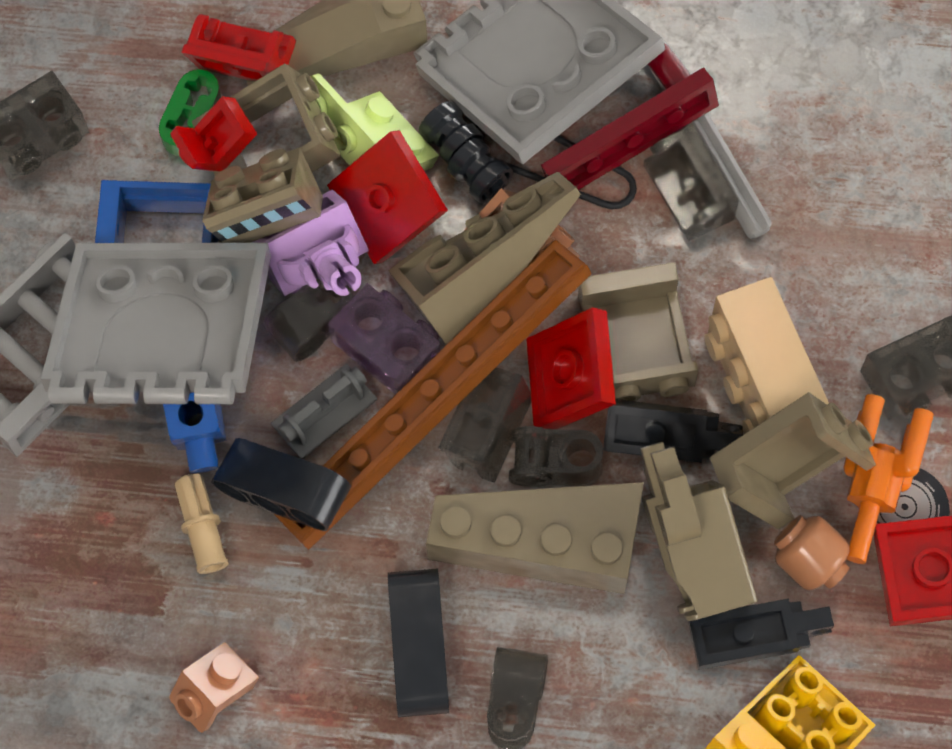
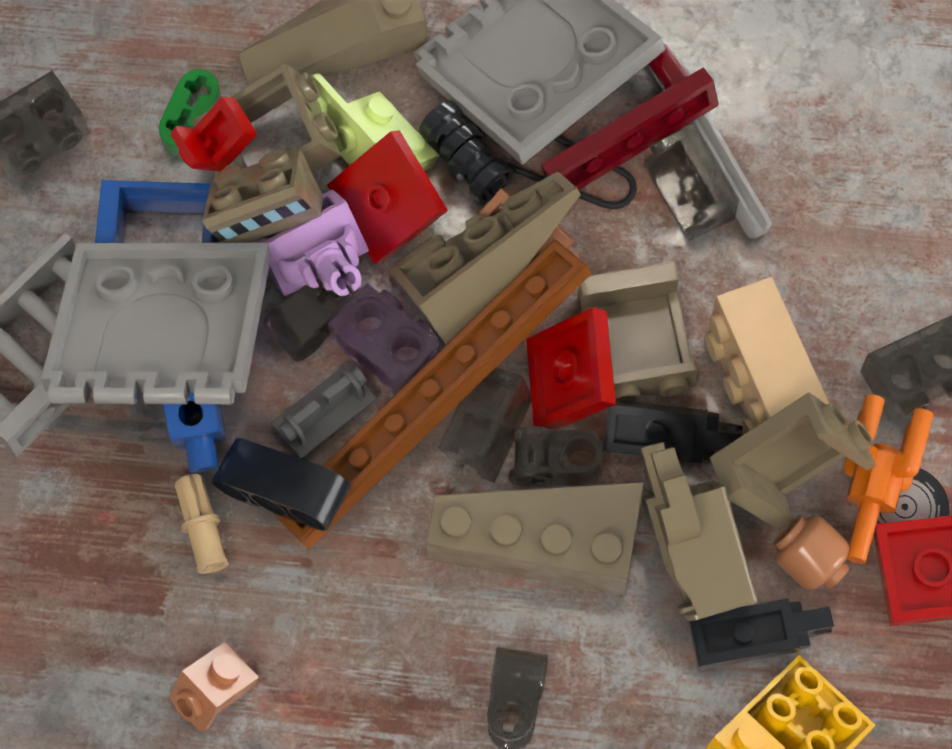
(236, 49): red hinge -> none
(418, 643): black beam -> none

